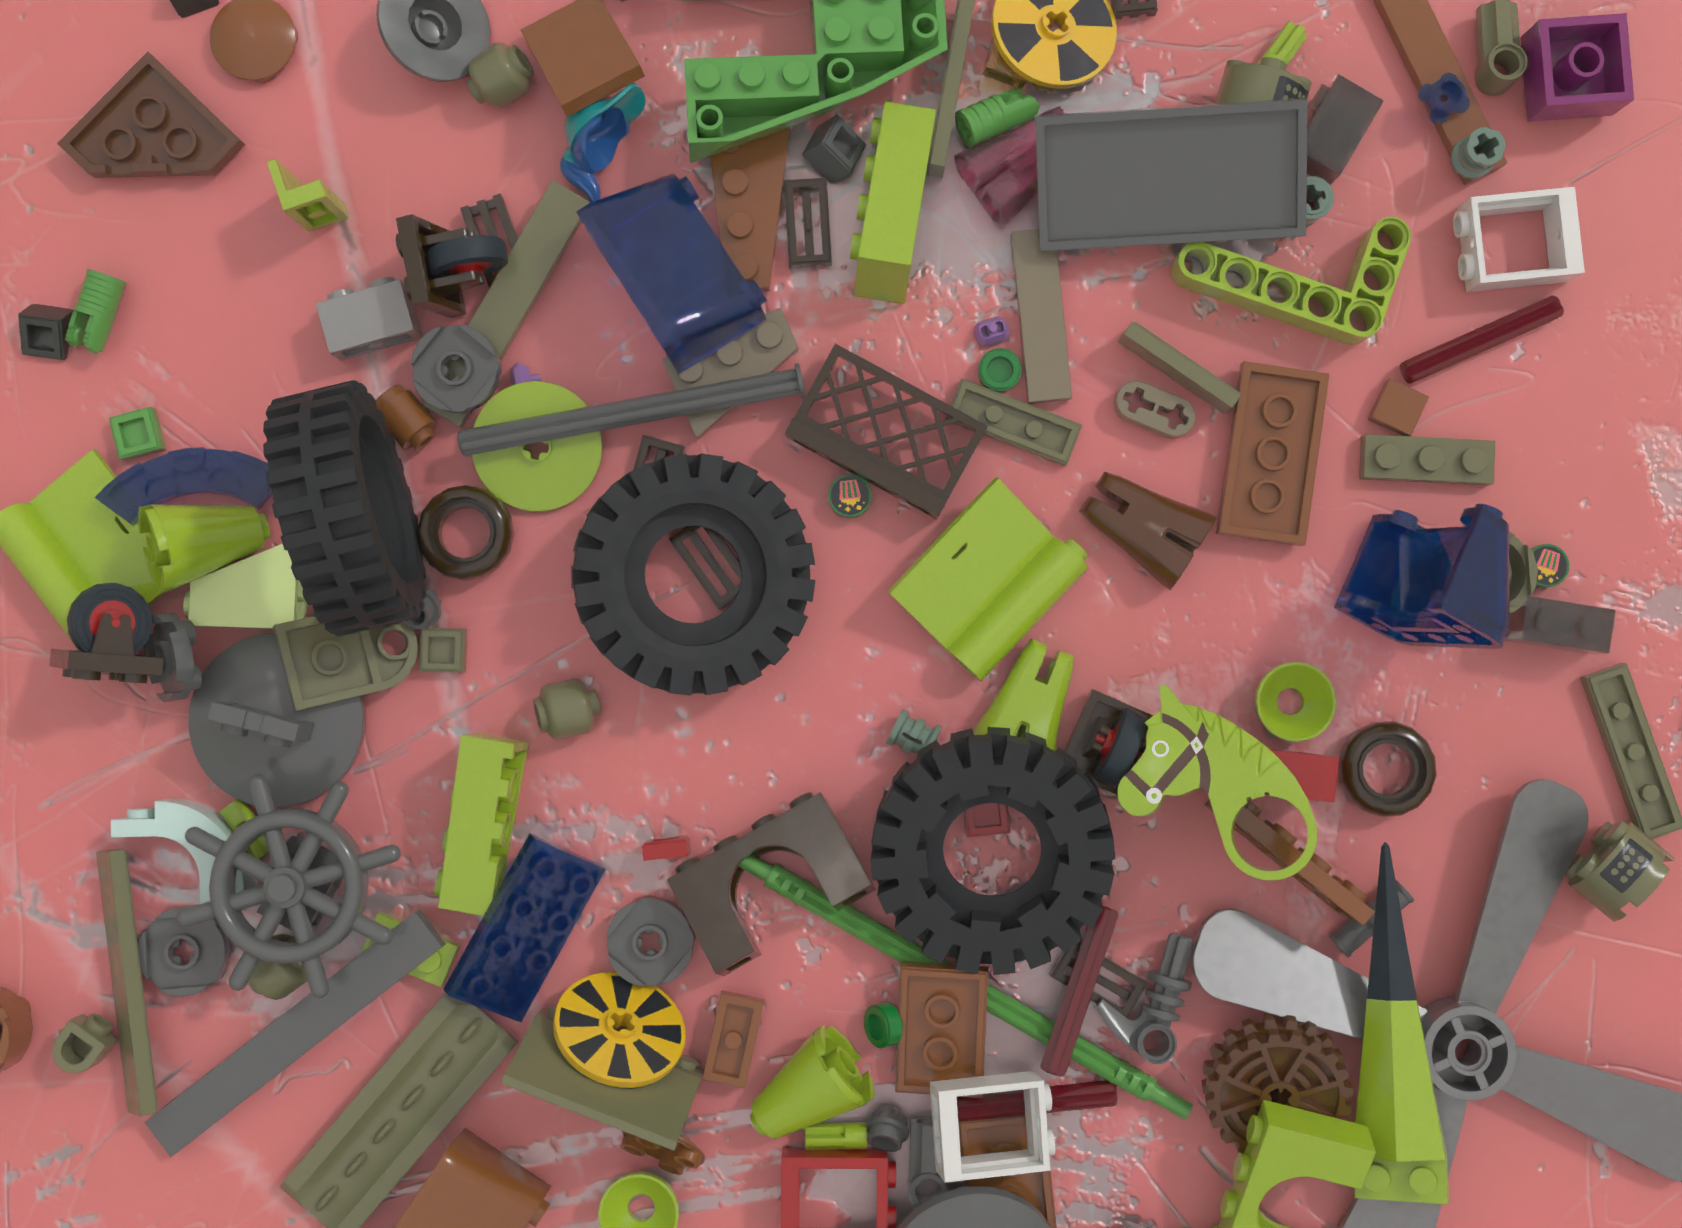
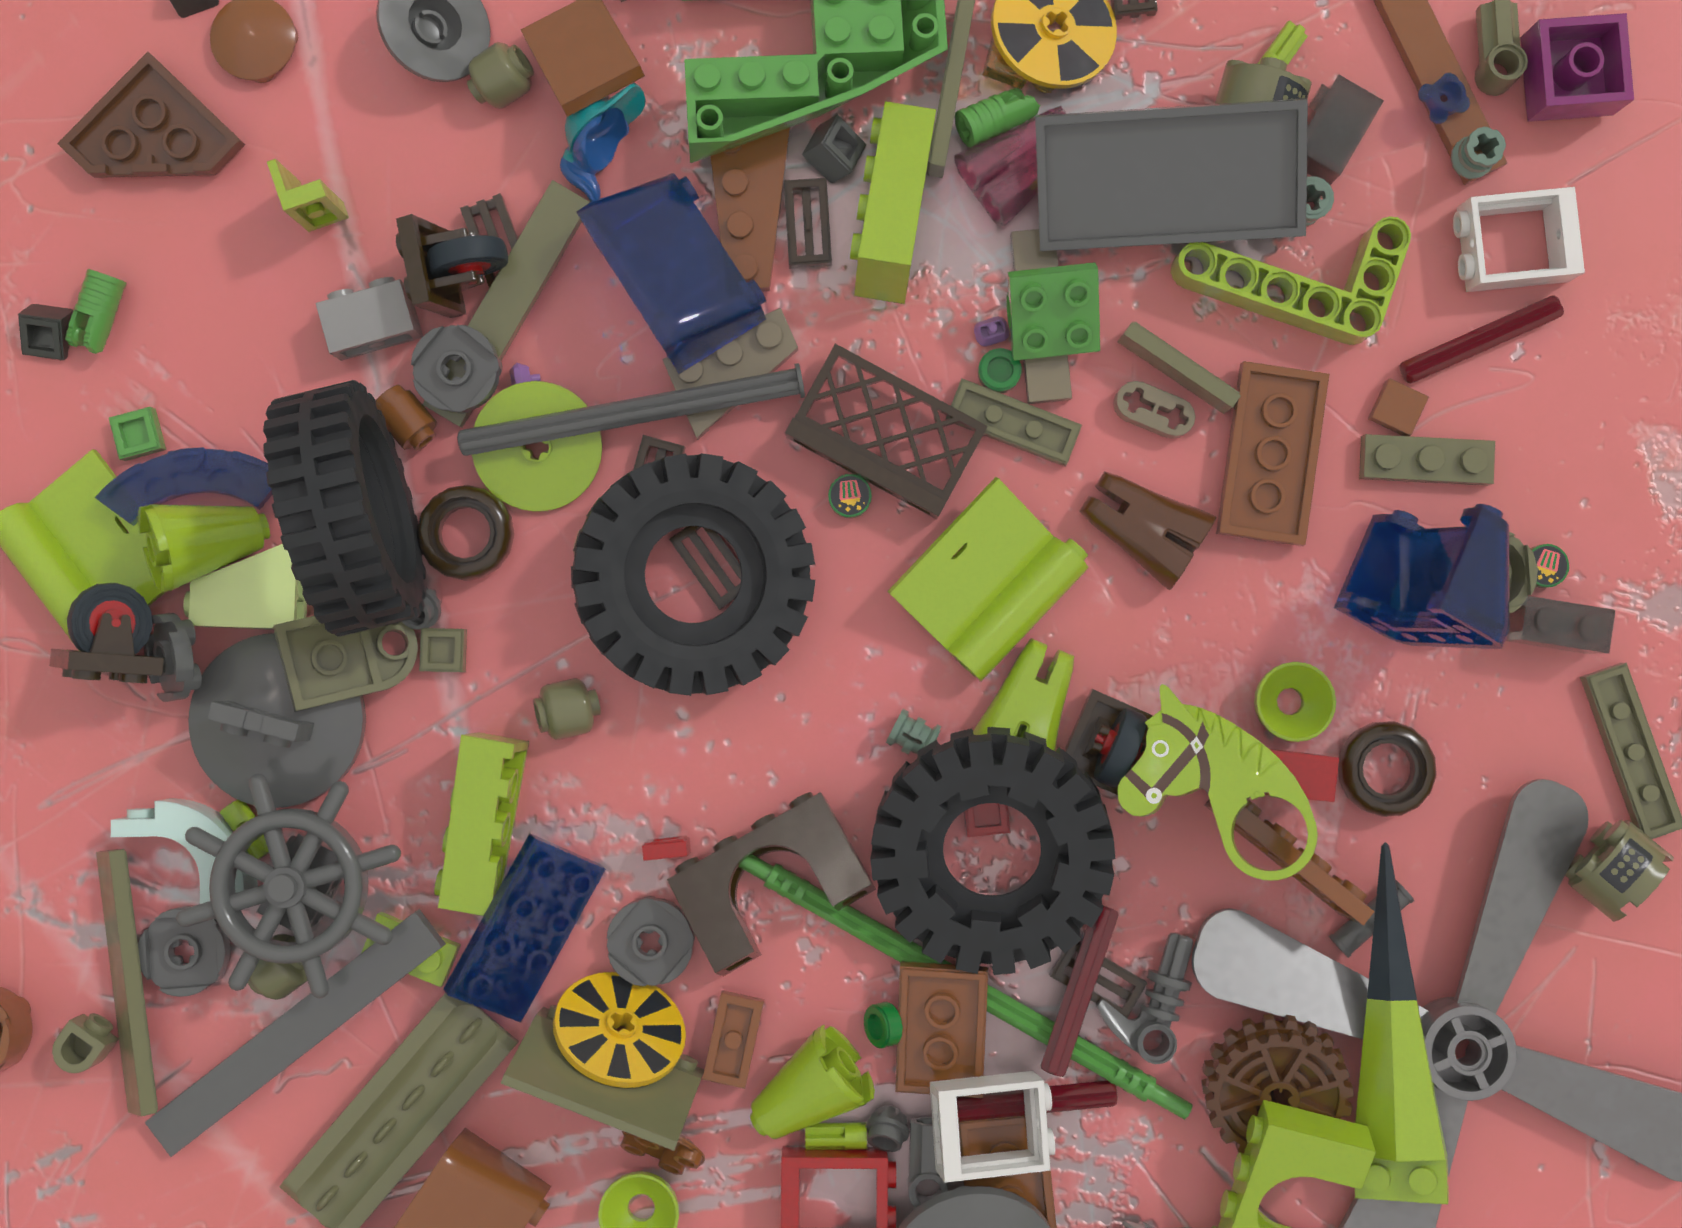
(1053, 311): none -> bright green plate

